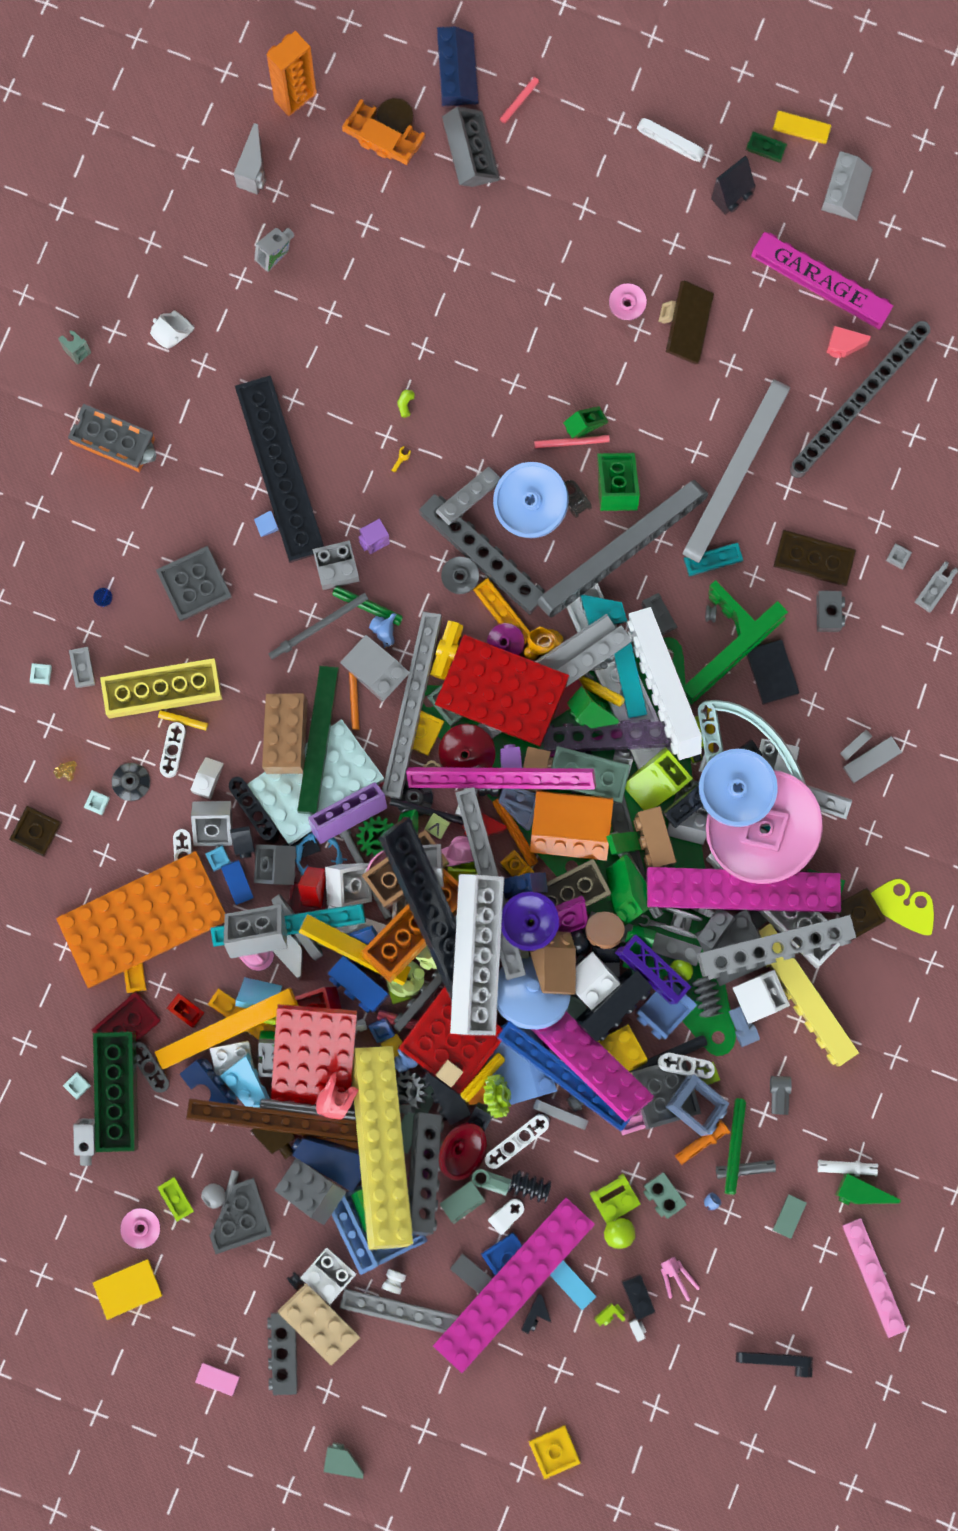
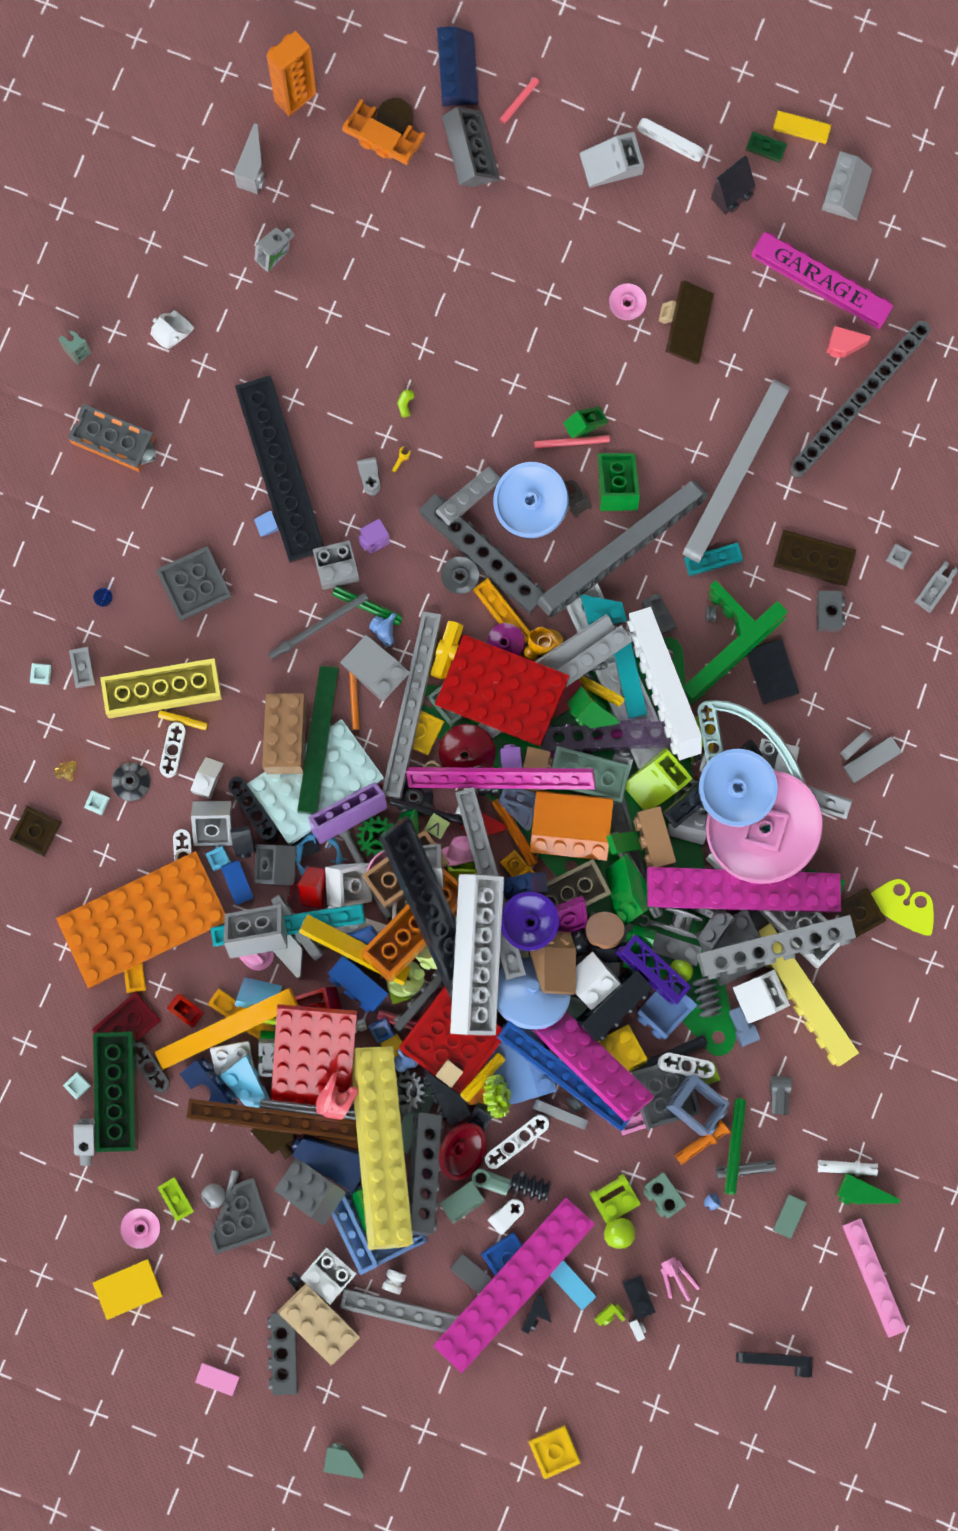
(369, 473): none -> light grey piece
(612, 160): none -> slope

